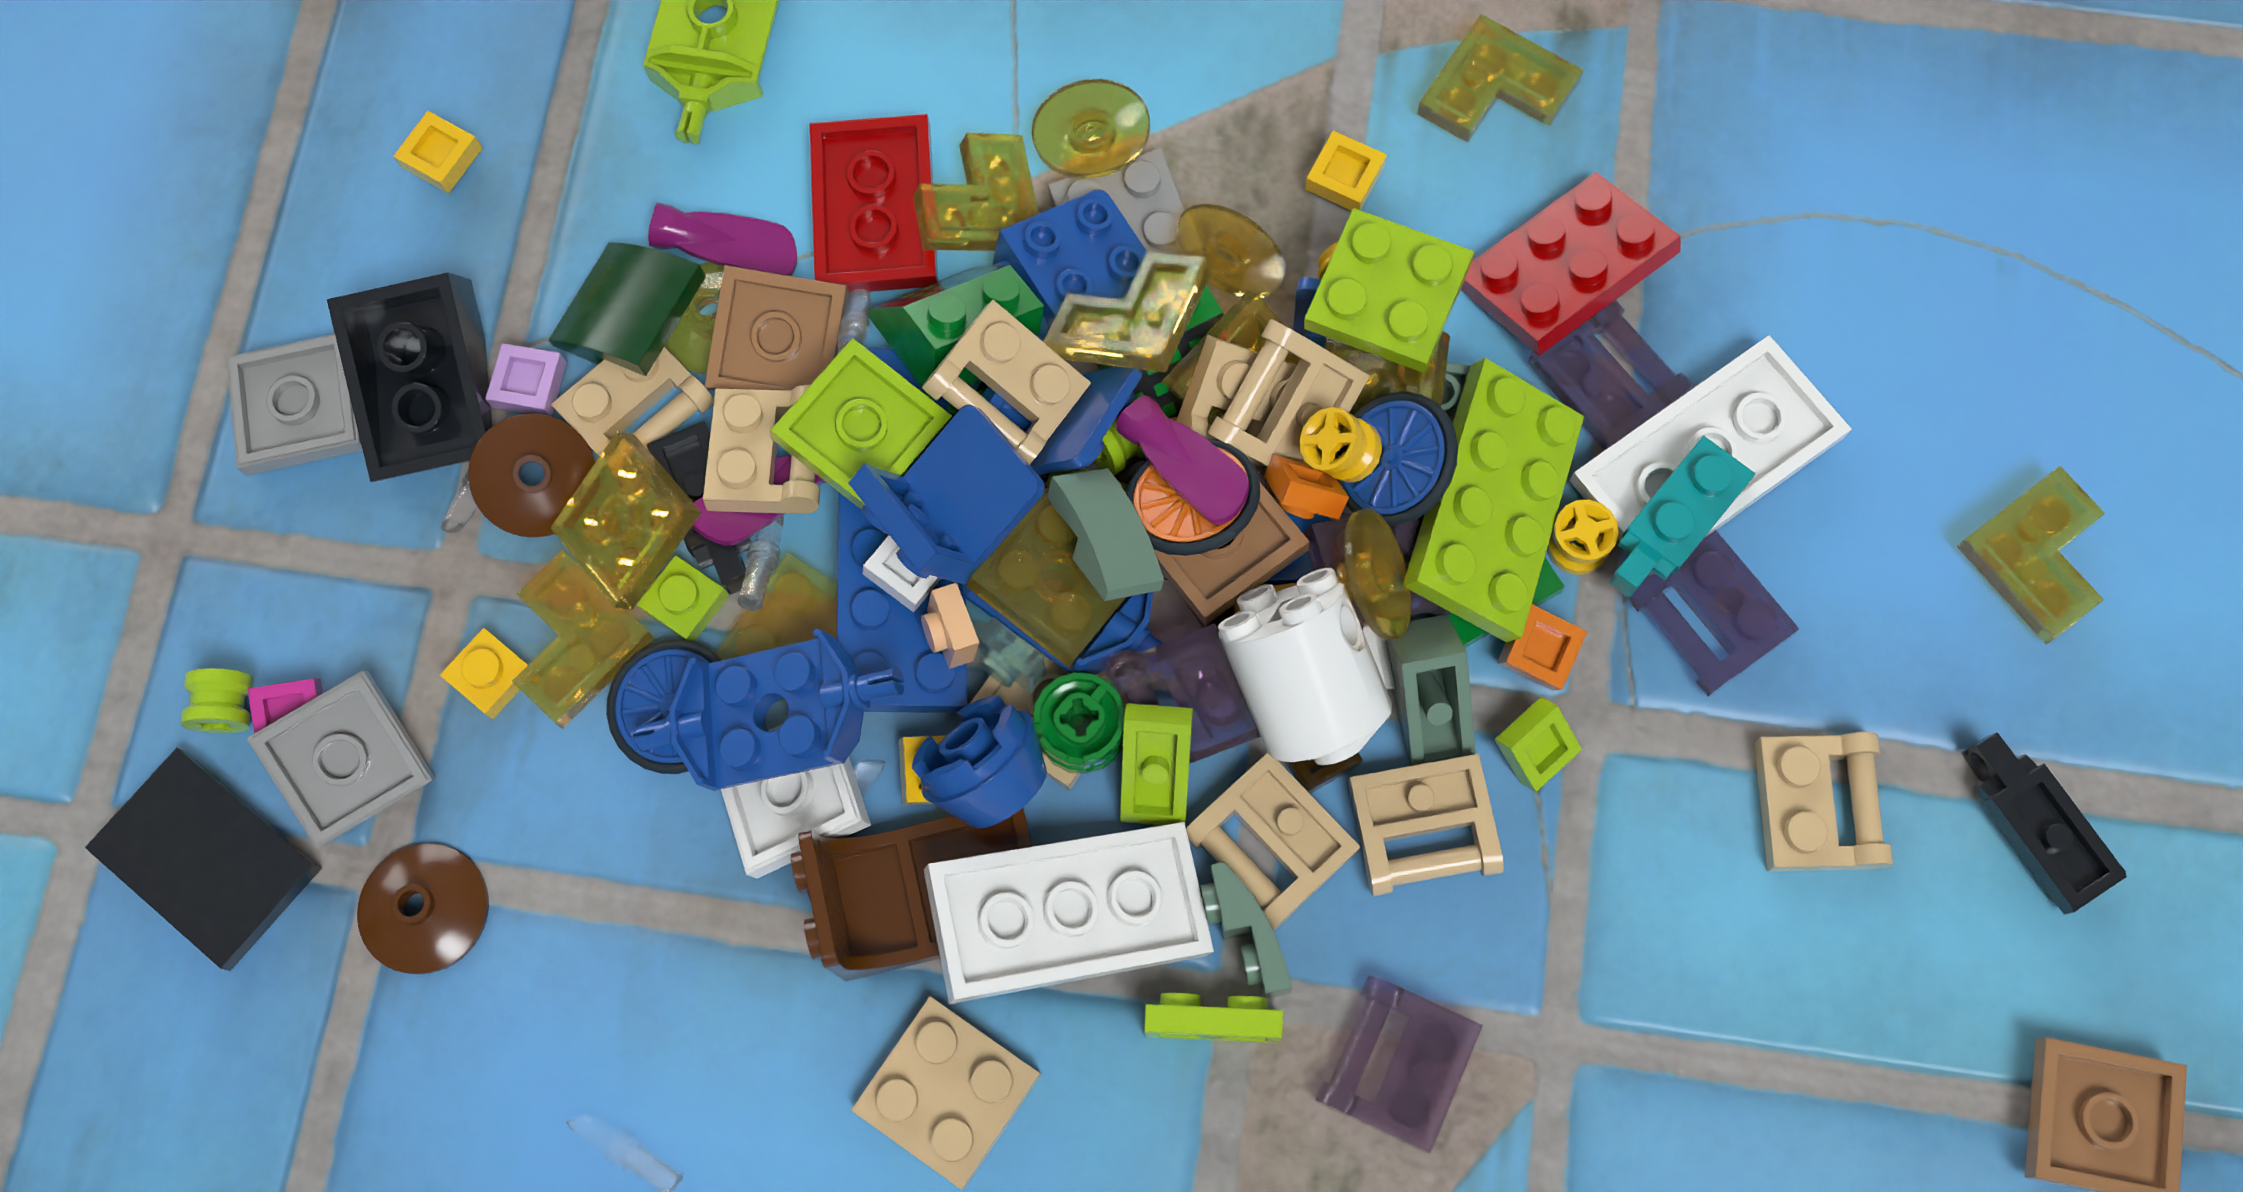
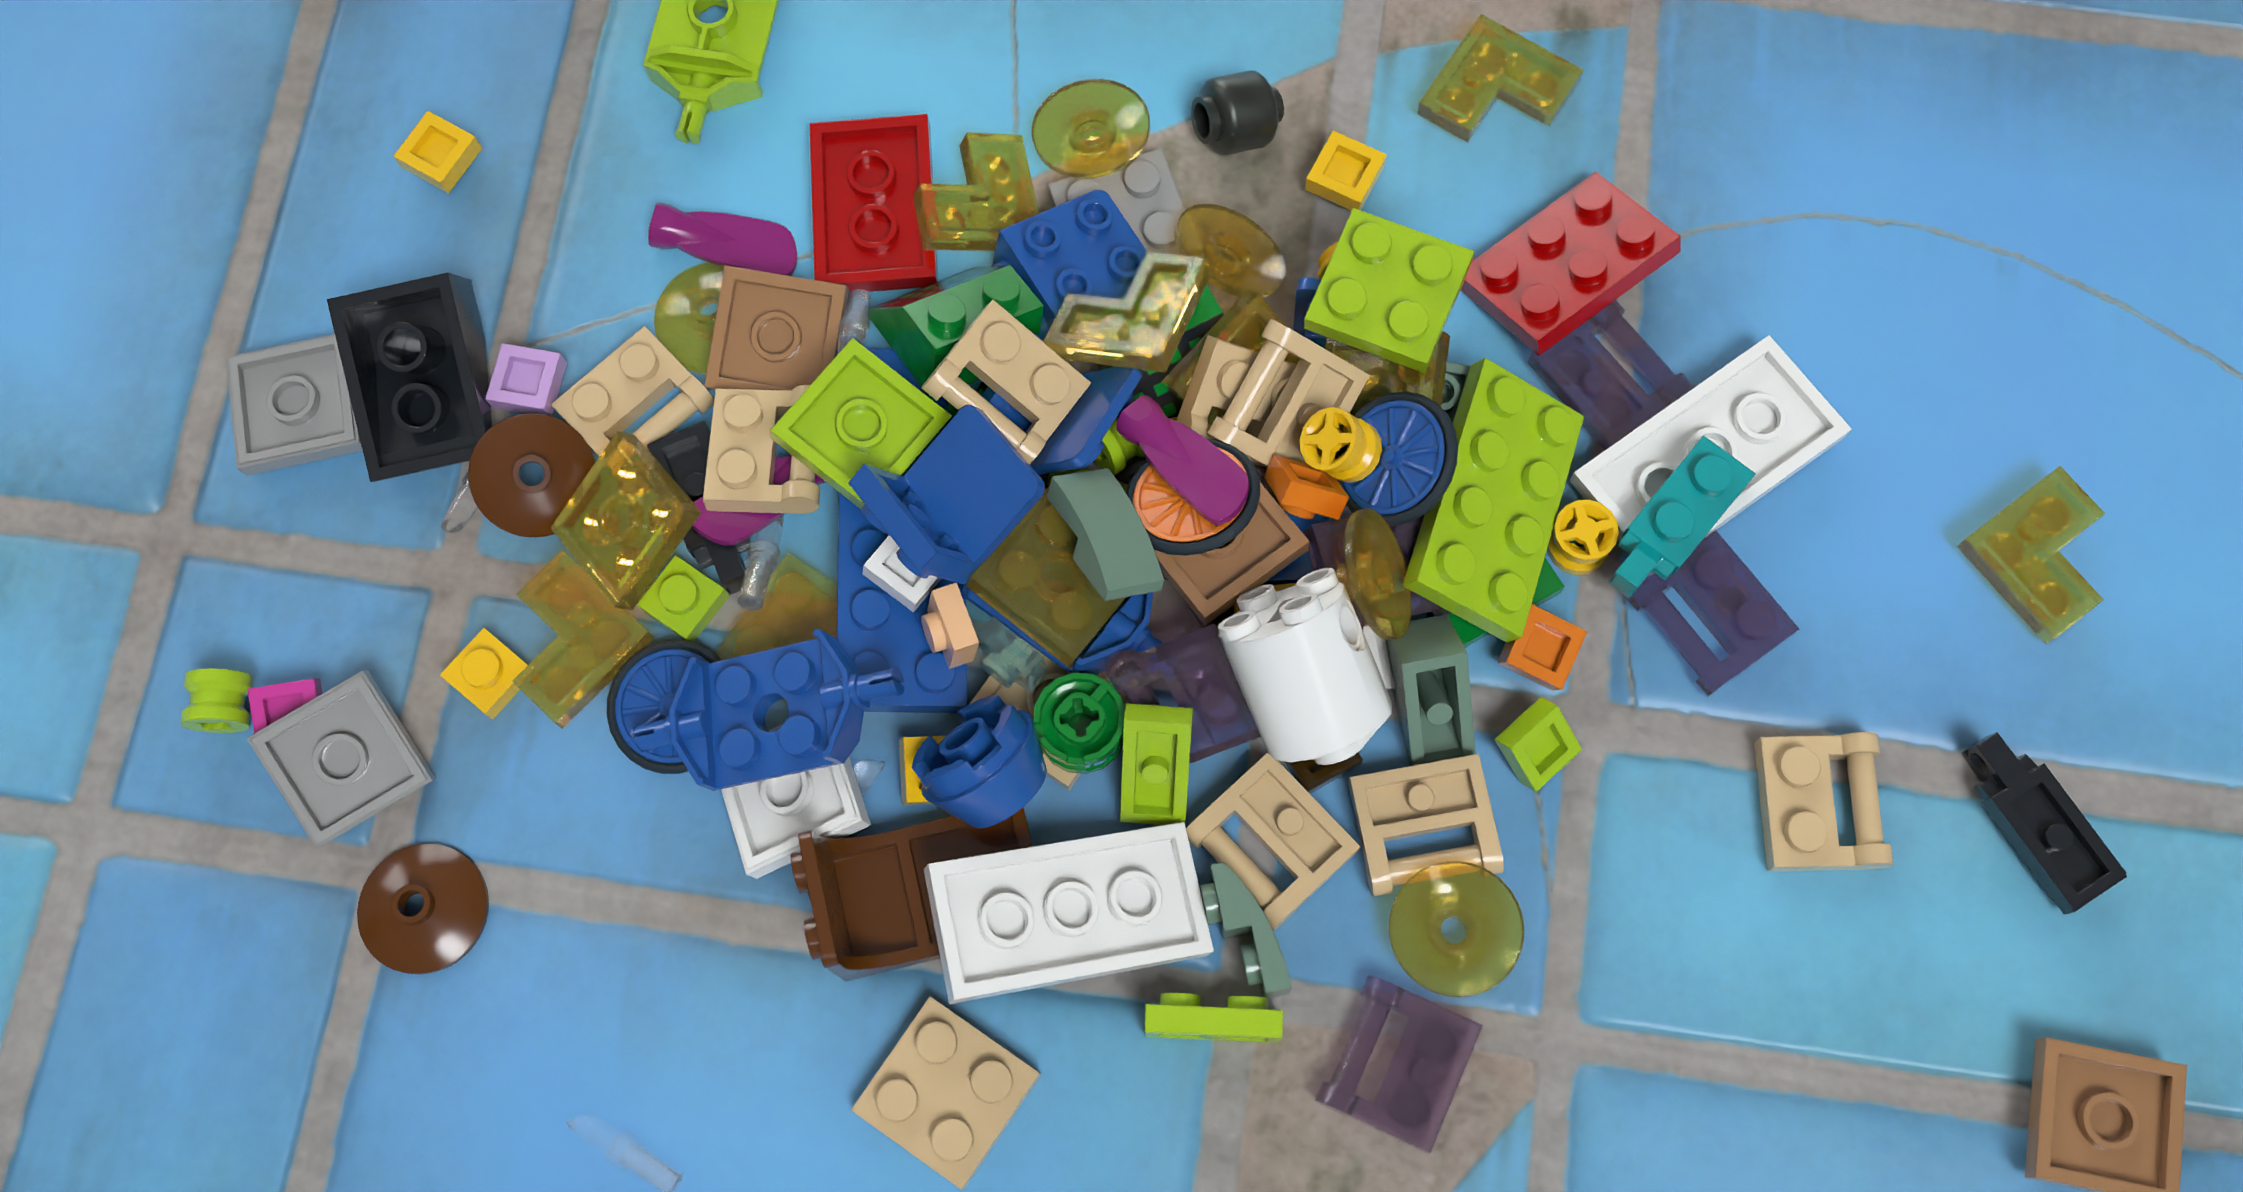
(203, 859): black tile -> none
(628, 306): dark green slope -> none
(1237, 112): none -> pearl dark grey head
(1490, 923): none -> clear yellow dish

